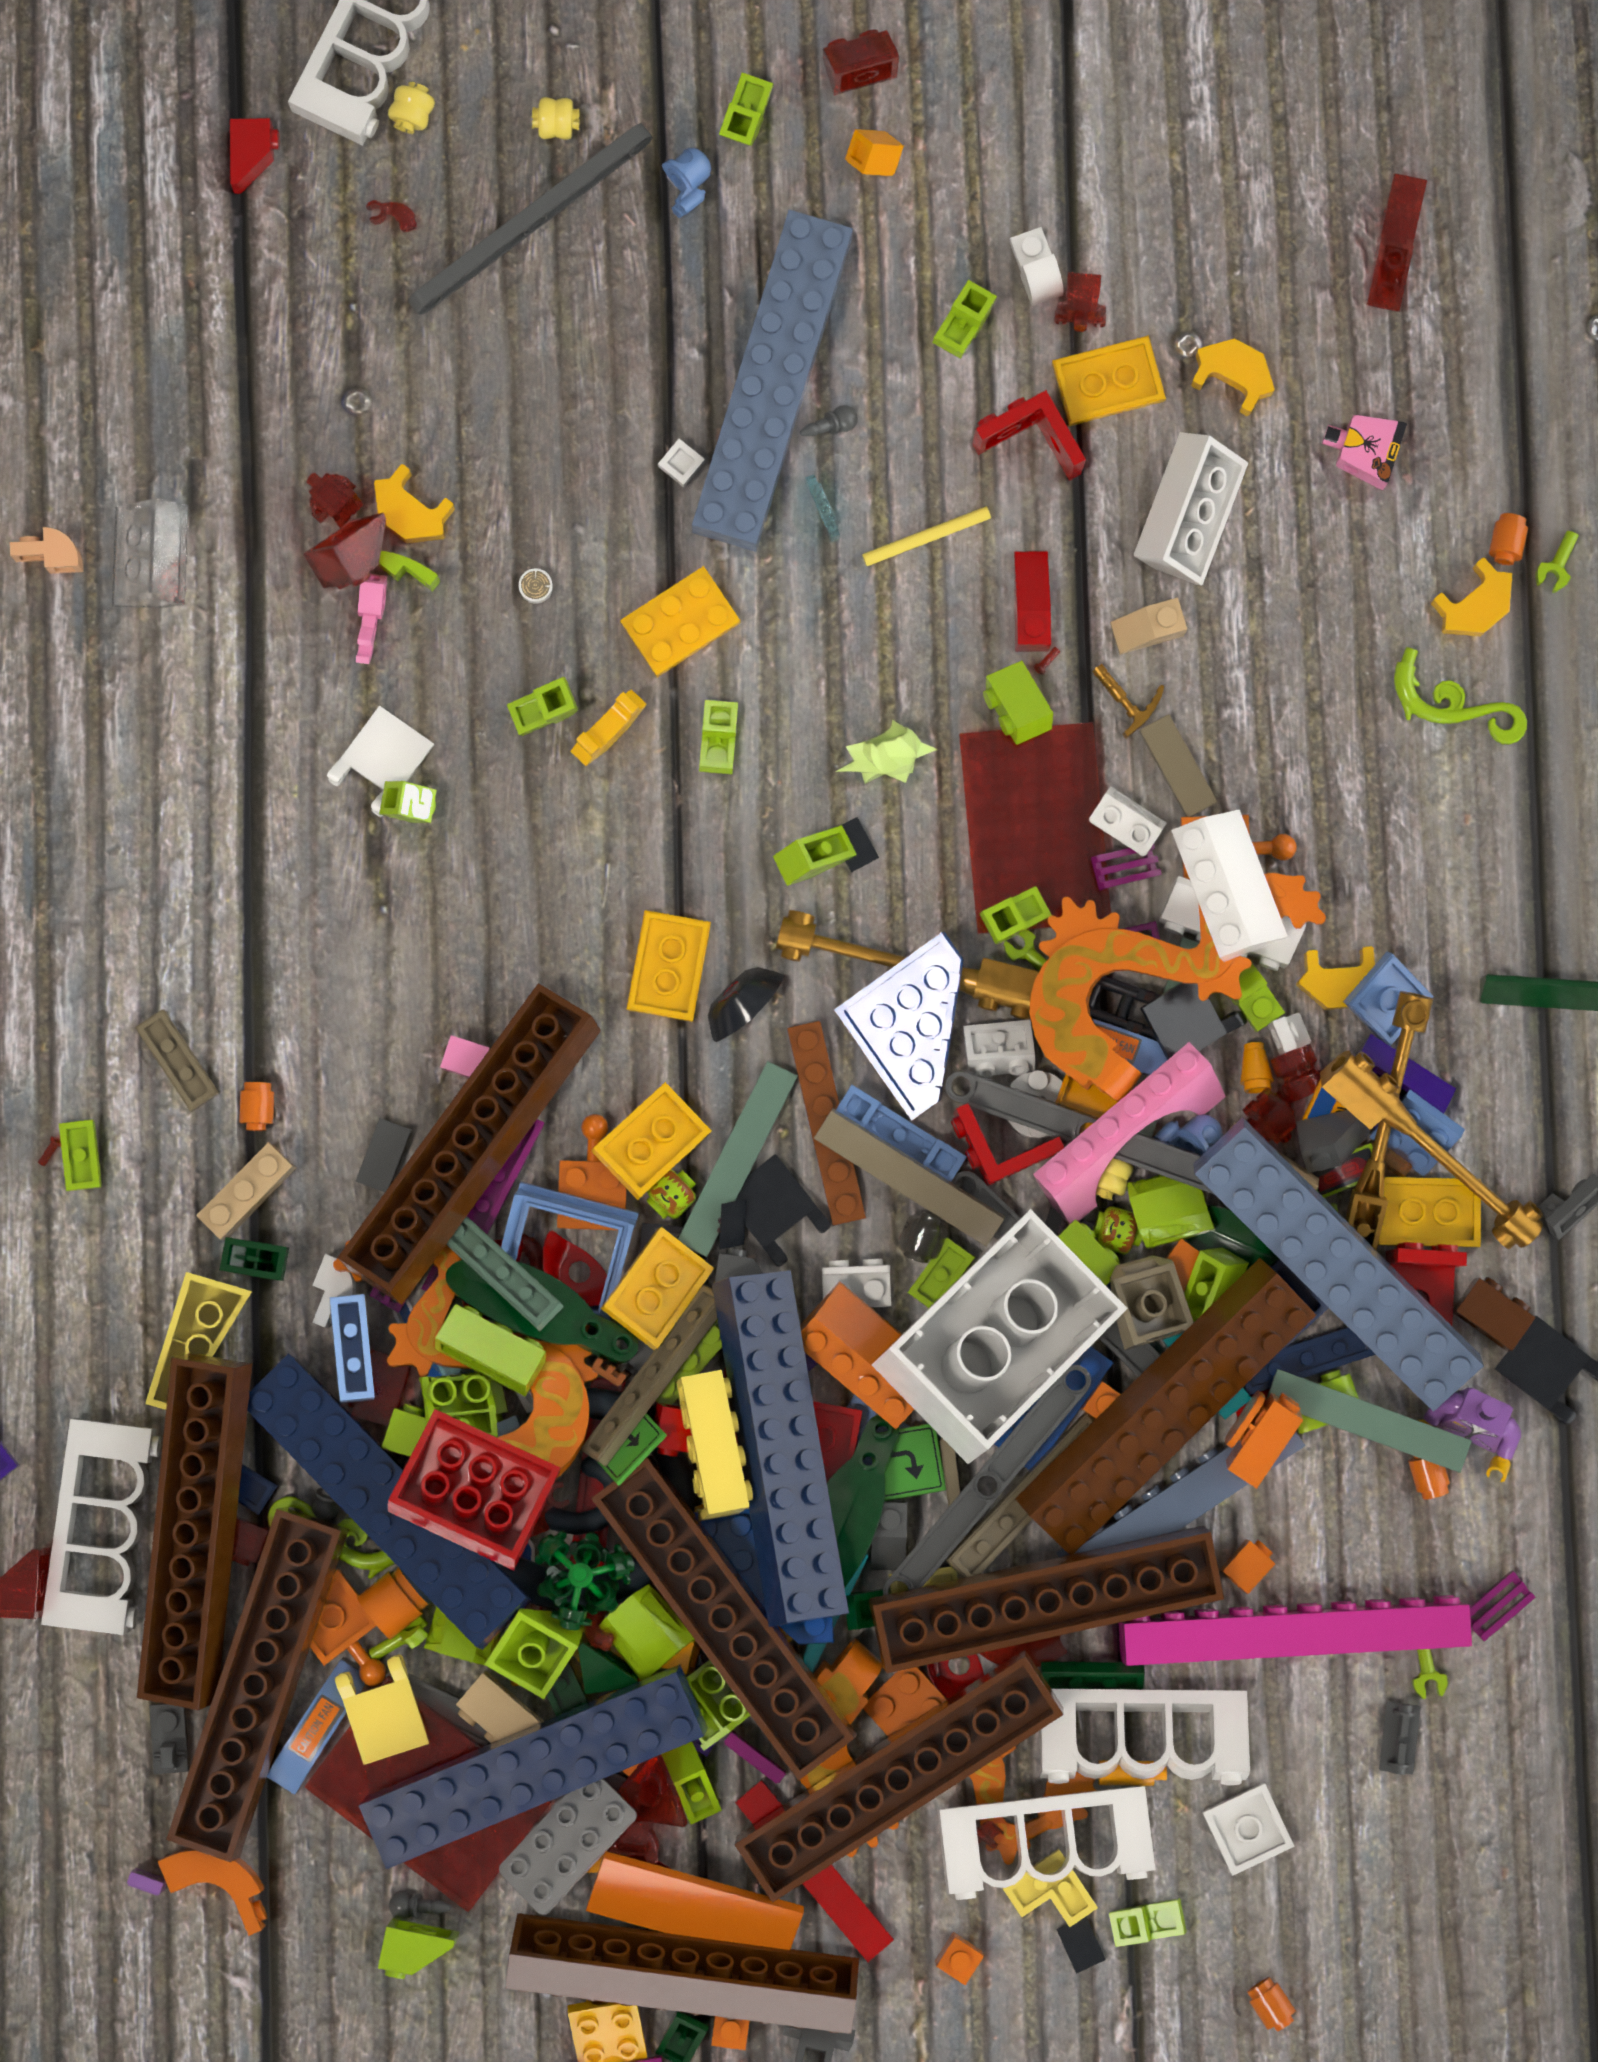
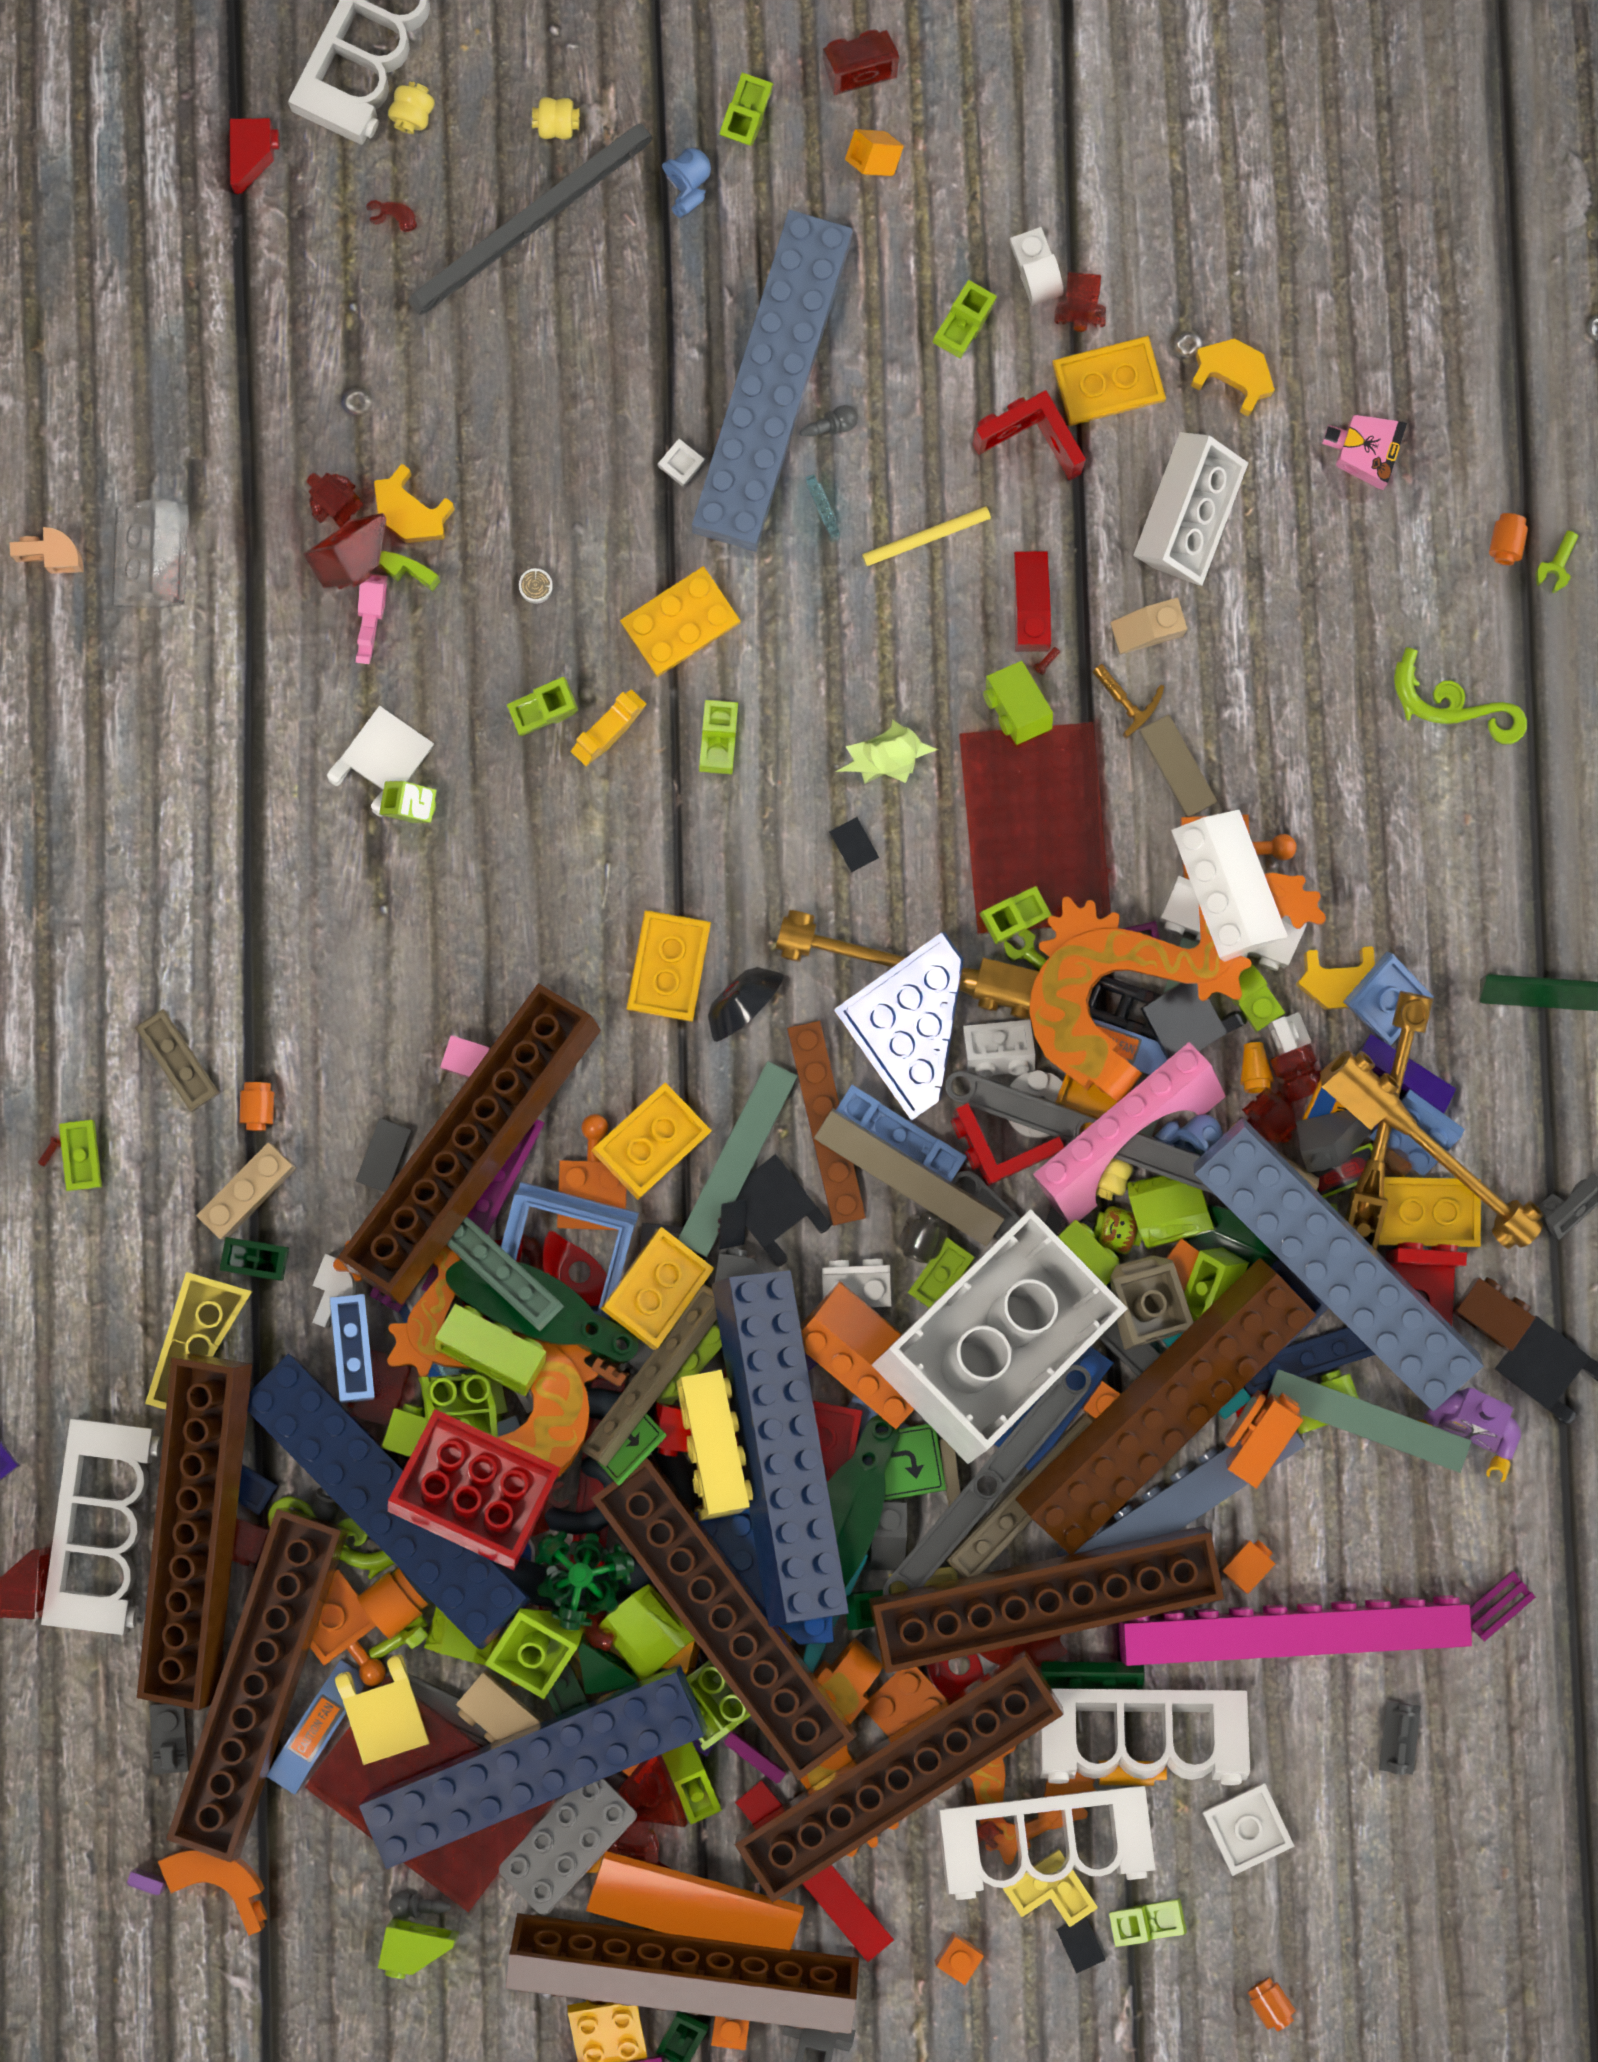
(672, 1194): lime head -> none
(814, 855): lime slope -> none
(1127, 821): white bracket -> none
(1149, 860): magenta tile -> none
(1396, 242): clear red slope -> none
(1428, 1672): lime bar -> none
(1429, 1478): orange brick -> none
(1481, 607): yellow piece -> none

